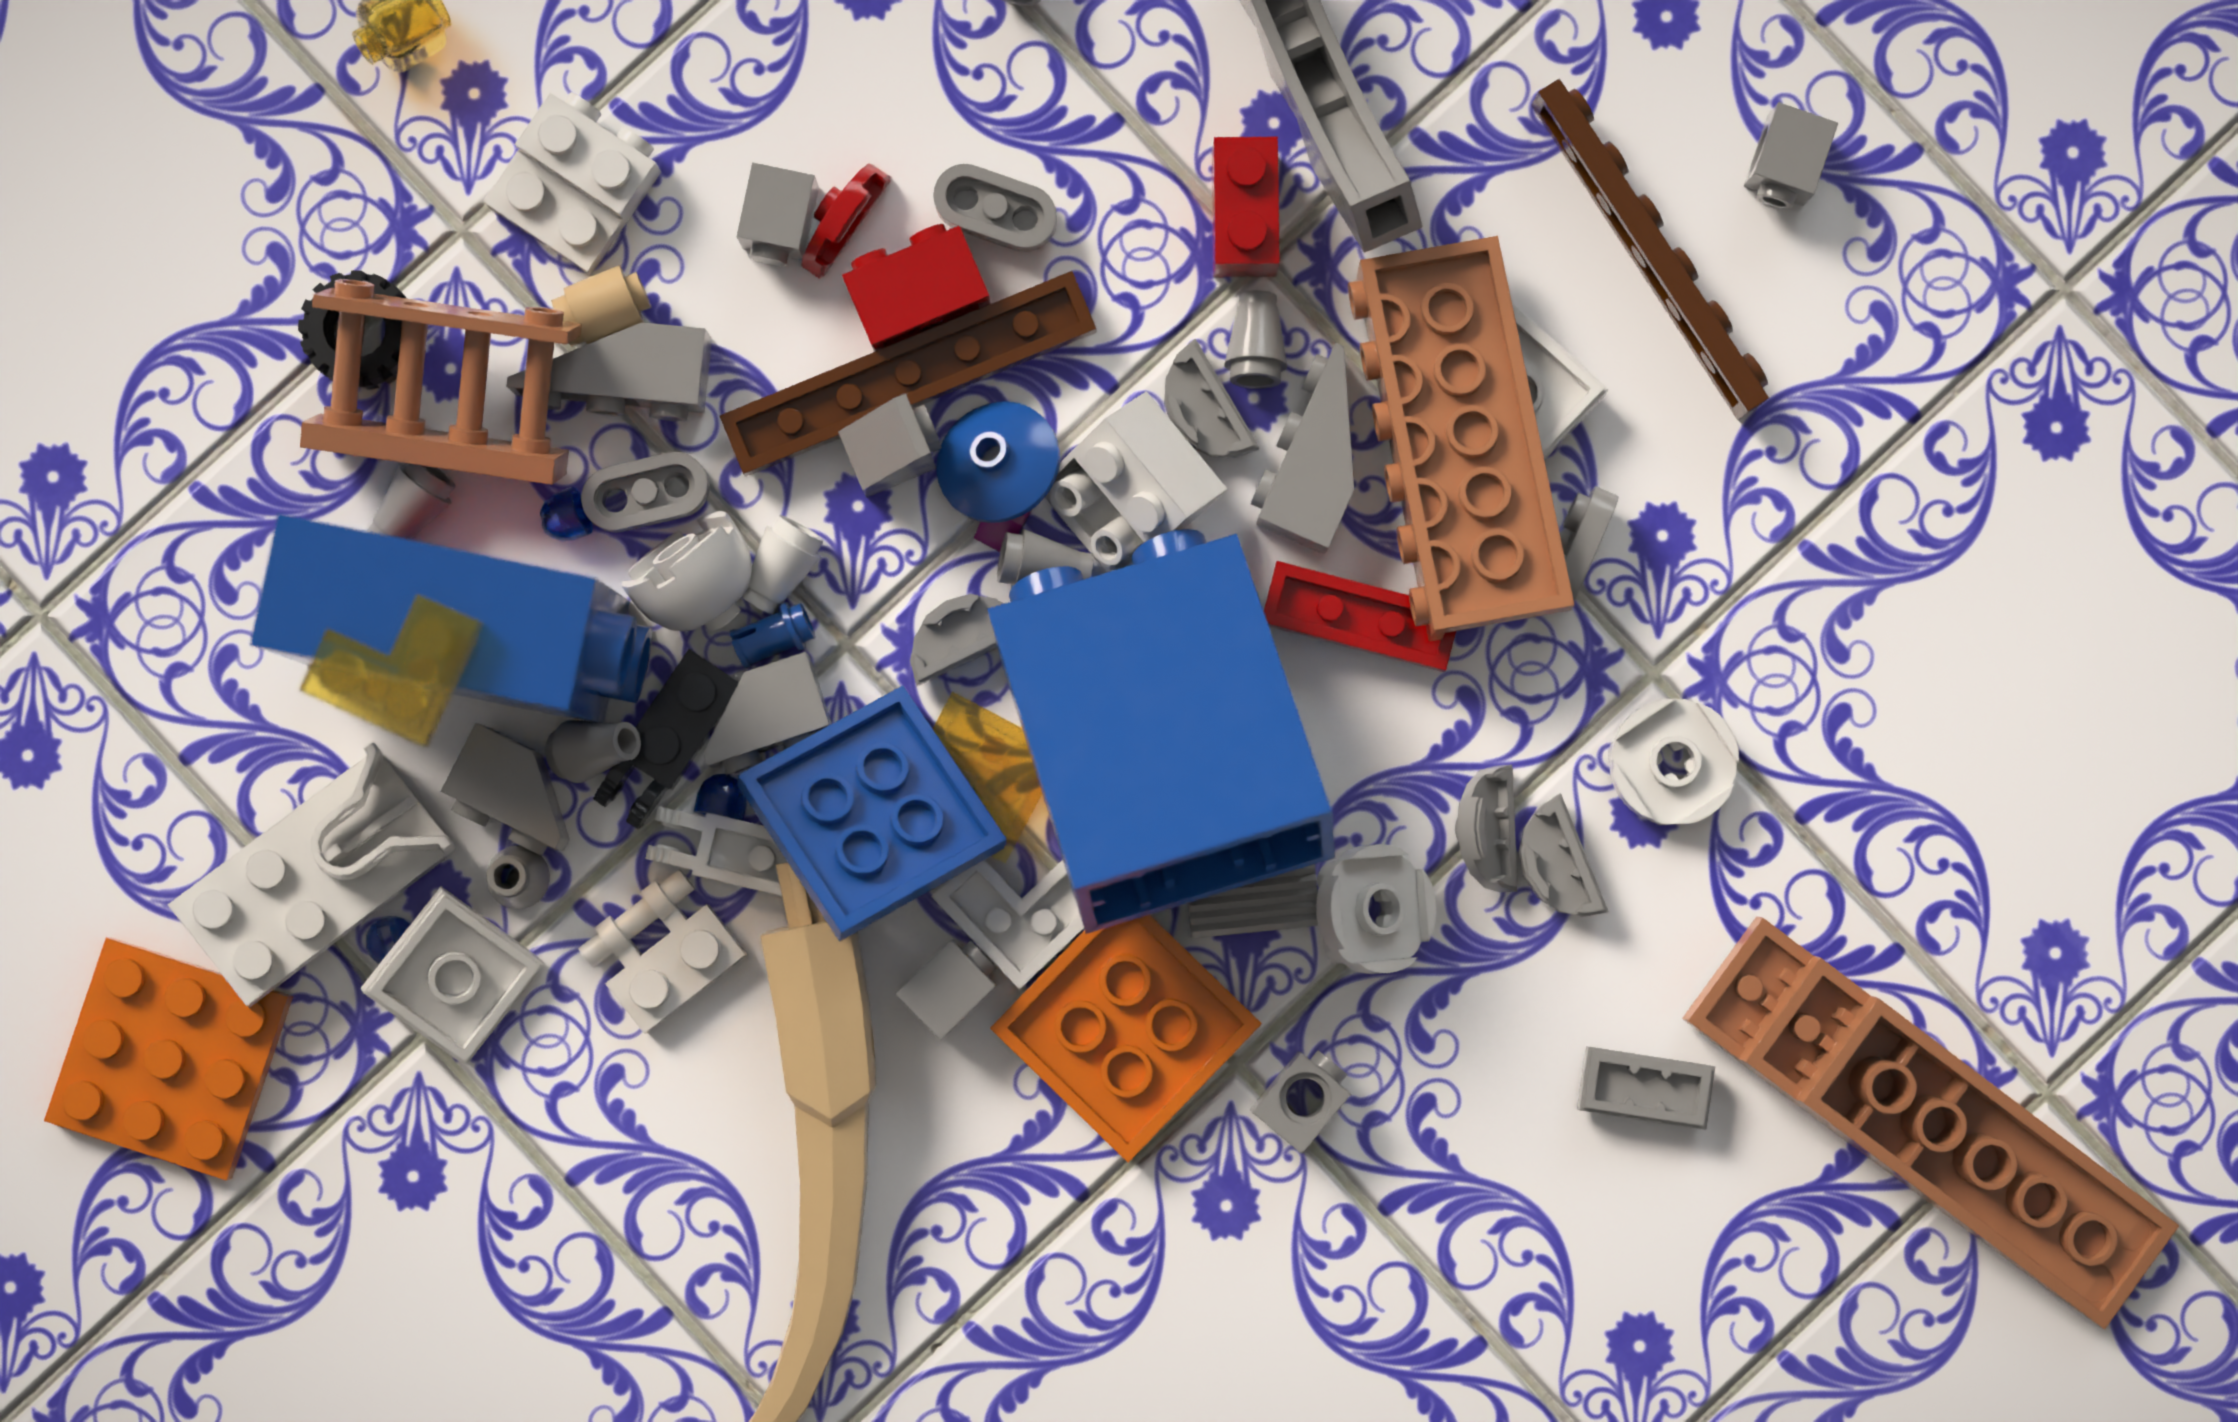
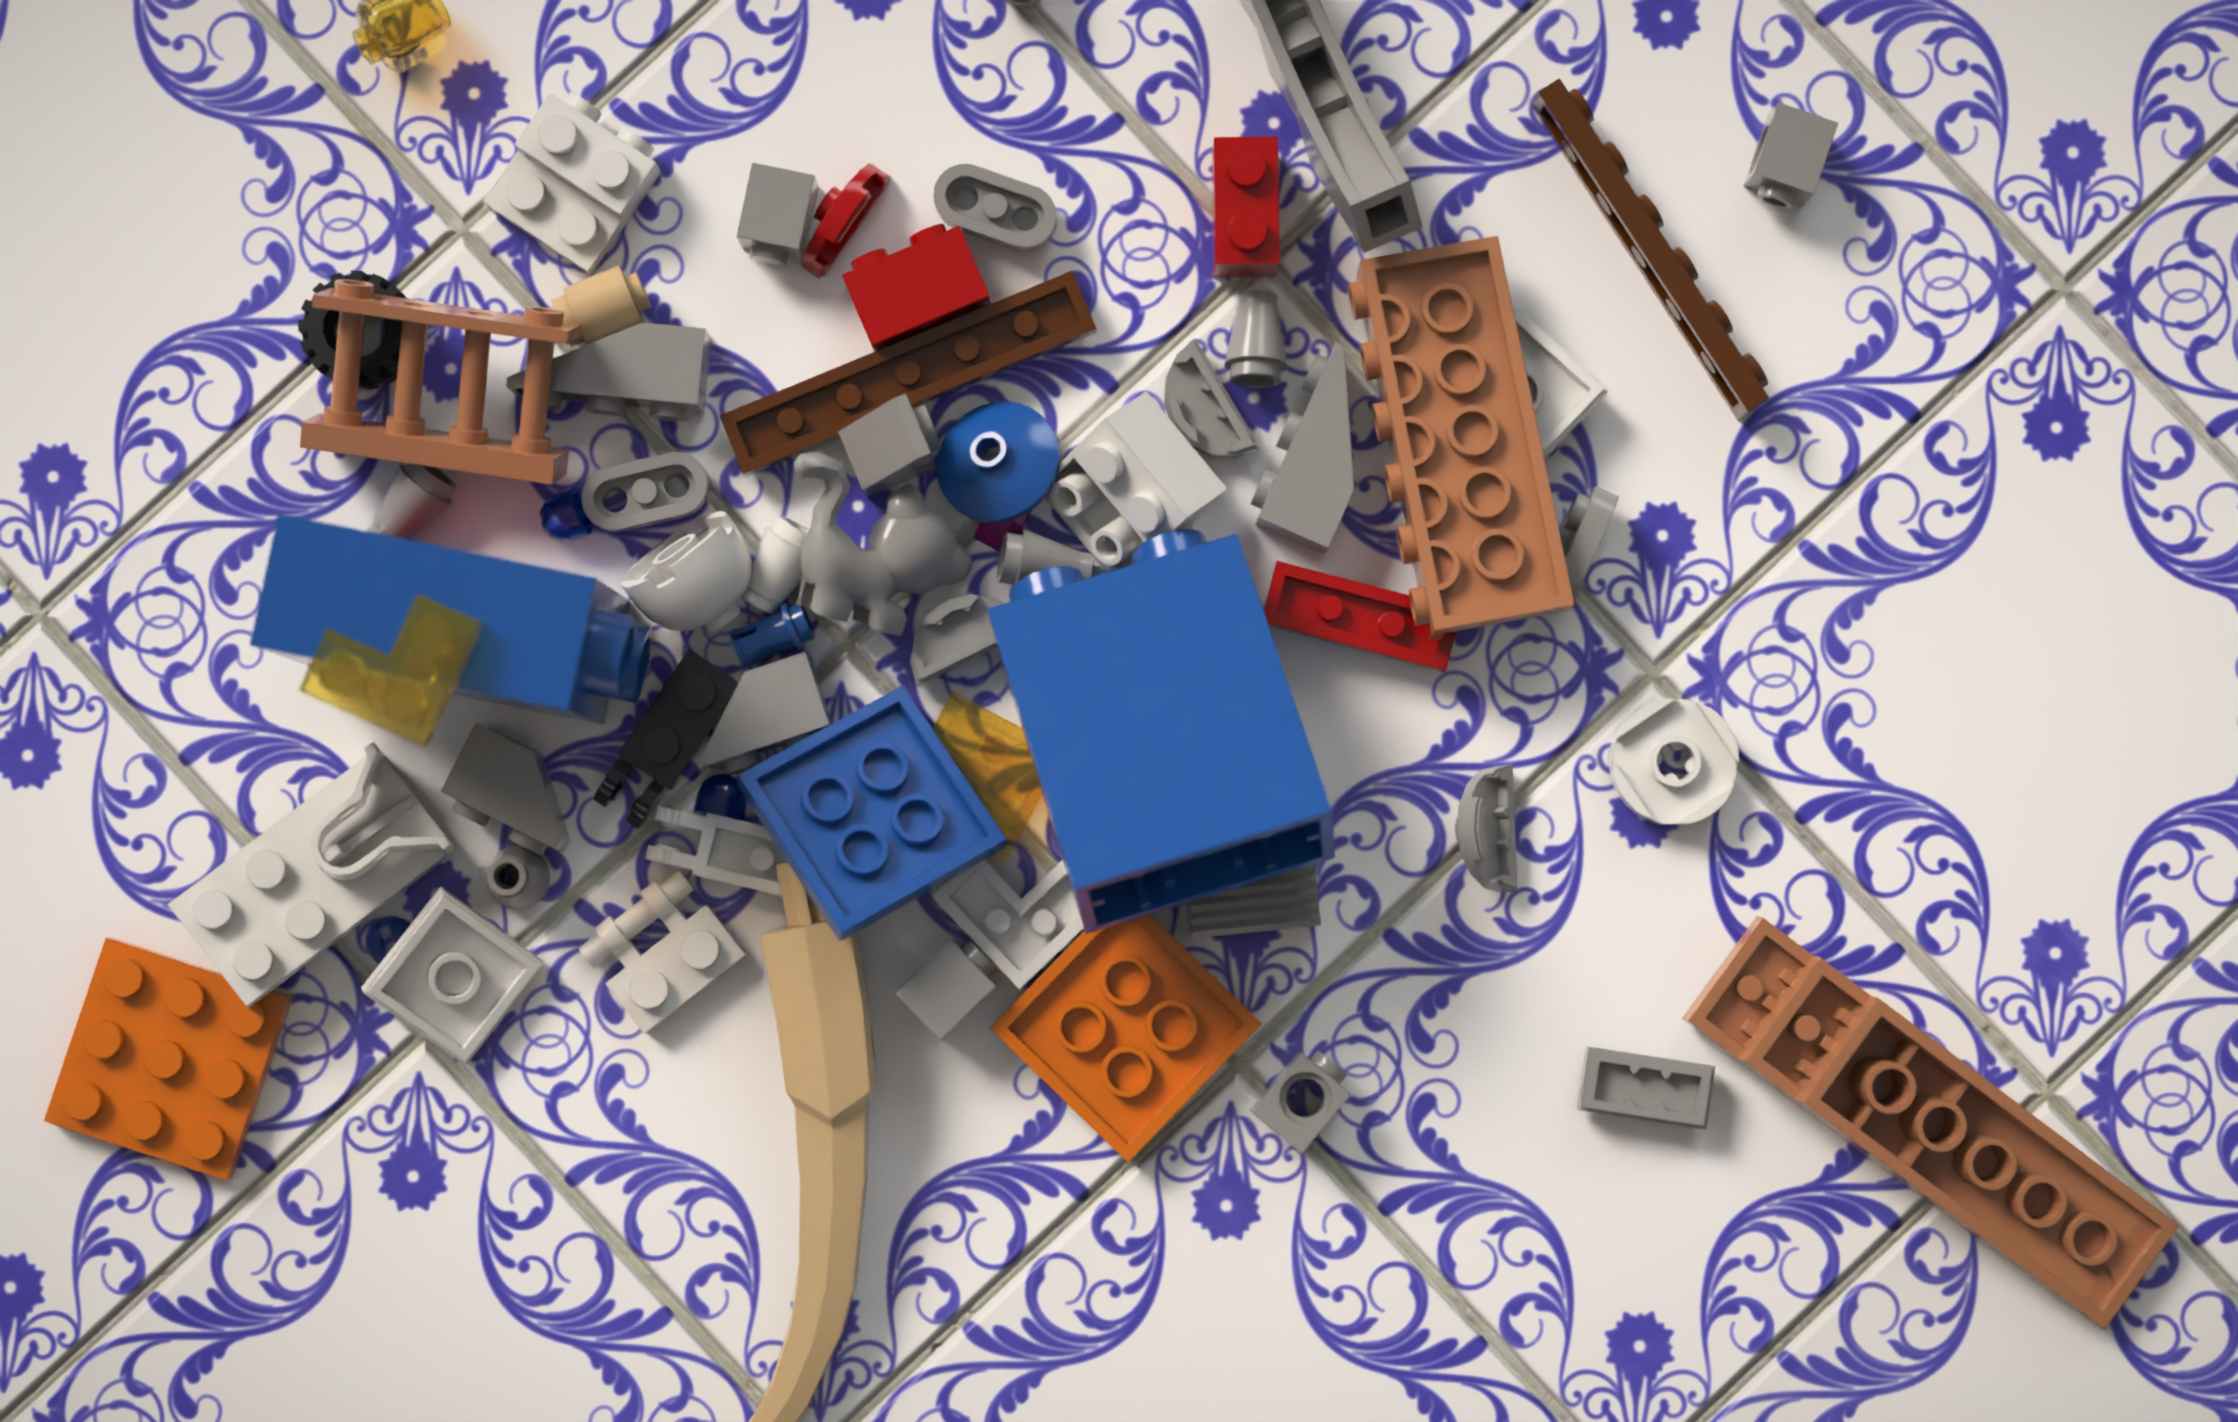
(588, 748): light grey cone -> none
(906, 552): none -> light grey animal
(1344, 914): white plate -> none
(1557, 863): light grey plate -> none

